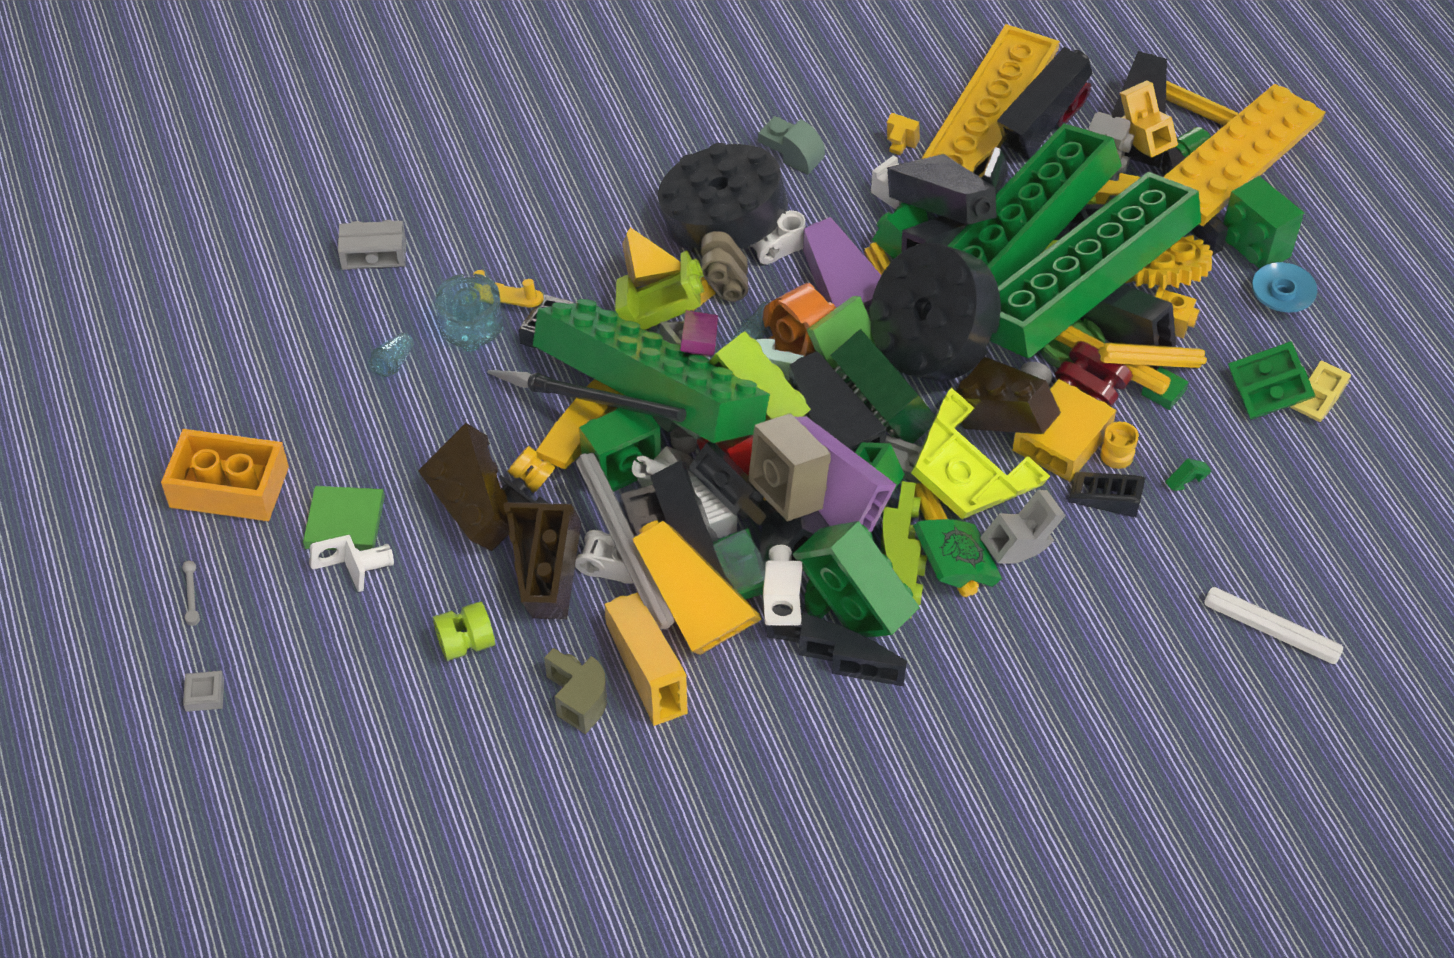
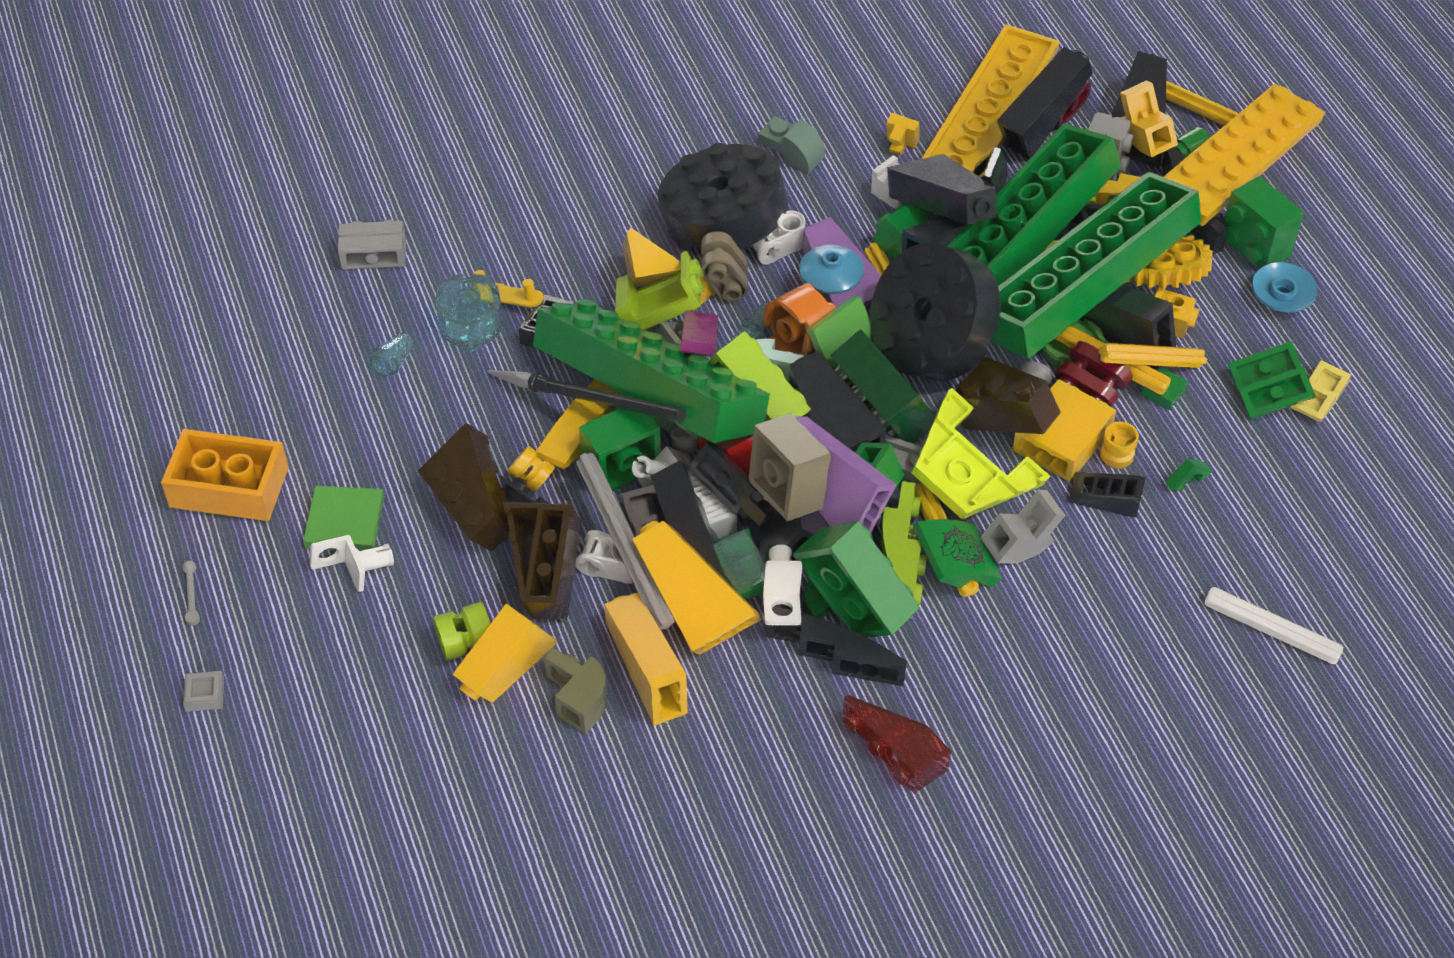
(502, 655): none -> yellow slope
(831, 269): none -> dark azure dish
(904, 744): none -> clear red slope

